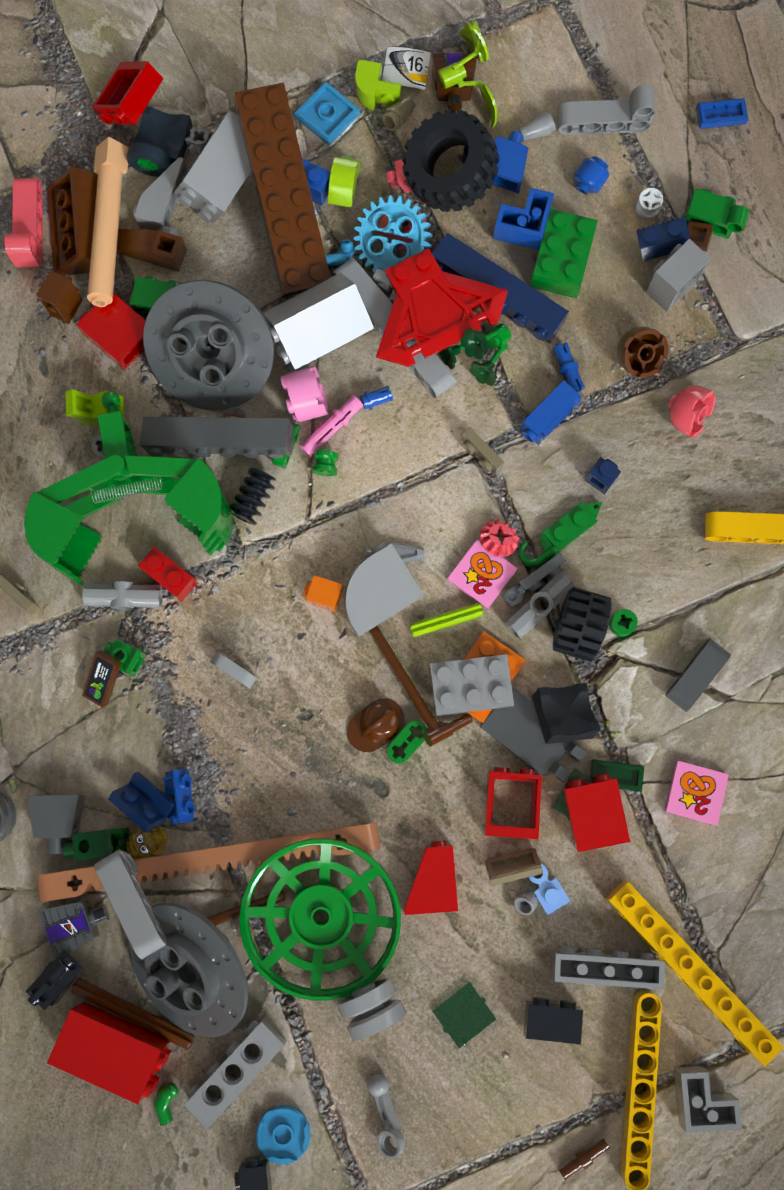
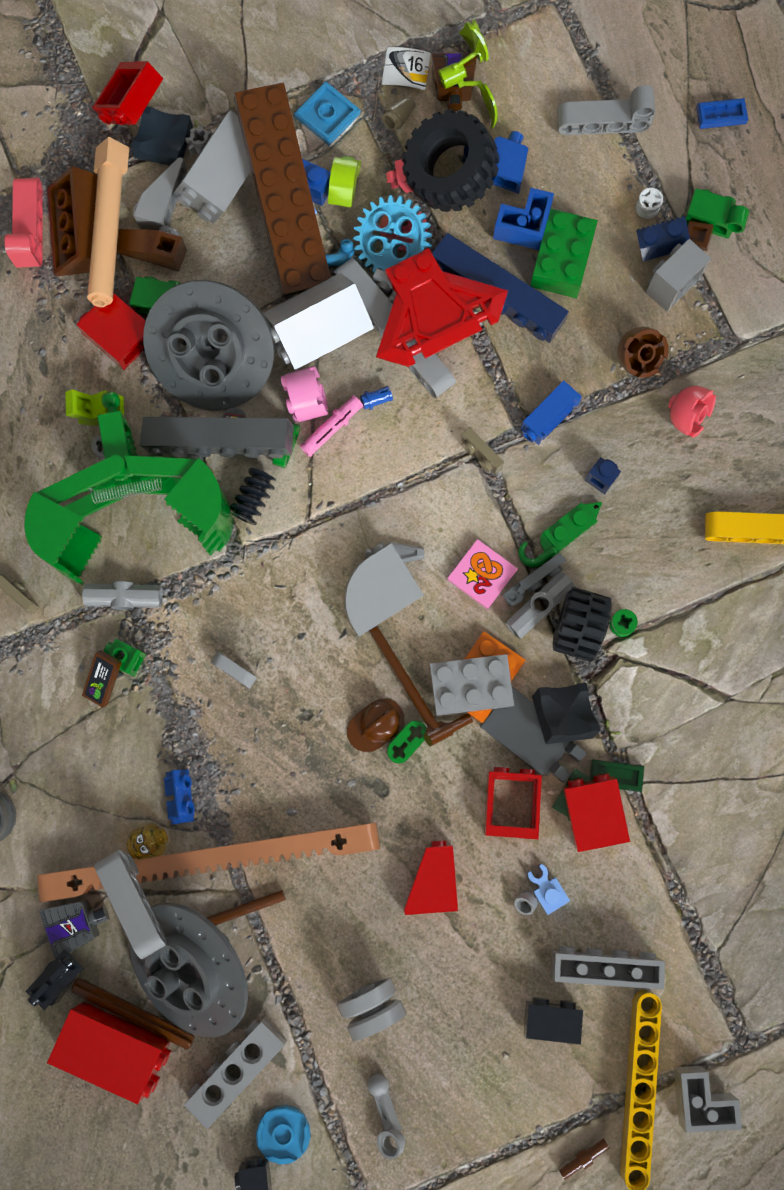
(55, 818): dark grey torso -> none
(59, 296): reddish brown brick -> none
(96, 844): dark green torso -> none
(142, 802): dark blue bracket -> none
(148, 159): black bush -> none
(162, 1102): green arm -> none
(167, 574): red brick -> none
(318, 934): green dish -> none
(323, 593): orange brick -> none
(325, 463): green wheel -> none
(371, 88): lime brick -> none
(446, 619): lime axle -> none
(464, 1015): clear green piece -> none
(475, 345): dark green plant -> none
(491, 542): coral gear -> none
(513, 867): dark tan plate -> none
(538, 127): light grey cone -> none
(568, 367): blue pin -> none
(591, 175): blue head -> none
(694, 973): yellow brick -> none
(696, 793): bright pink tile -> none
(698, 675): dark grey beam -> none

